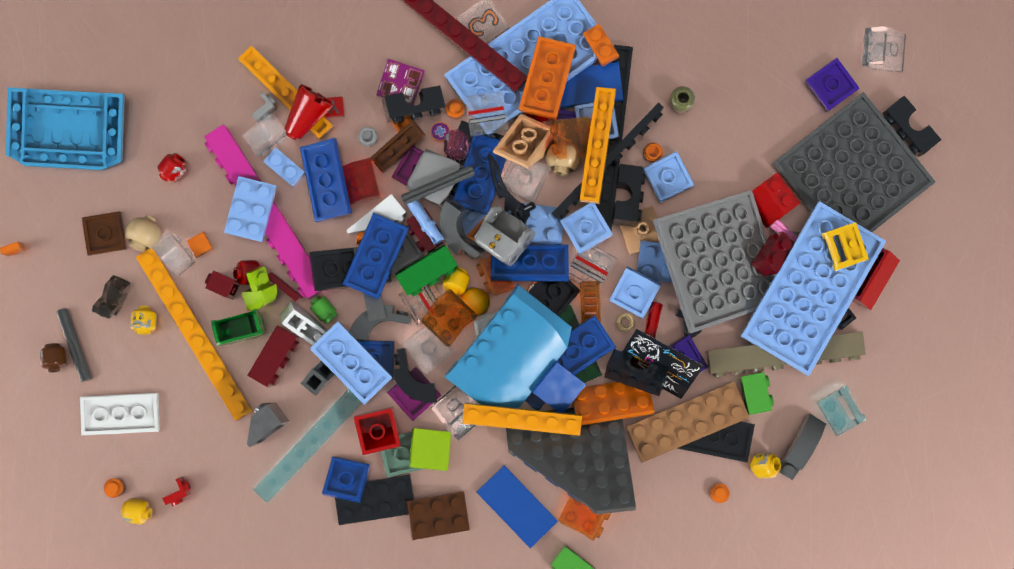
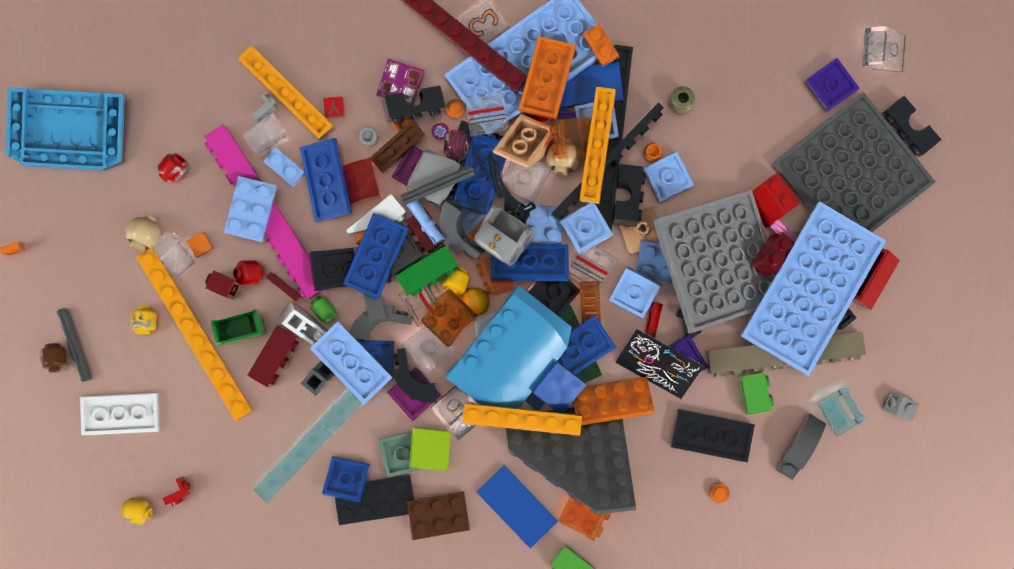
(104, 233): reddish brown tile -> none
(112, 298): clear smoke brick -> none
(113, 488): orange plate -> none
(261, 290): lime brick -> none
(265, 422): flat silver slope -> none
(306, 111): red cone -> none
(377, 430): red slope -> none
(632, 322): tan plate -> none
(649, 379): black arch -> none
(687, 422): medium nougat plate -> none
(765, 465): yellow head -> none
(851, 245): yellow plate -> none
(901, 406): none -> light grey bracket

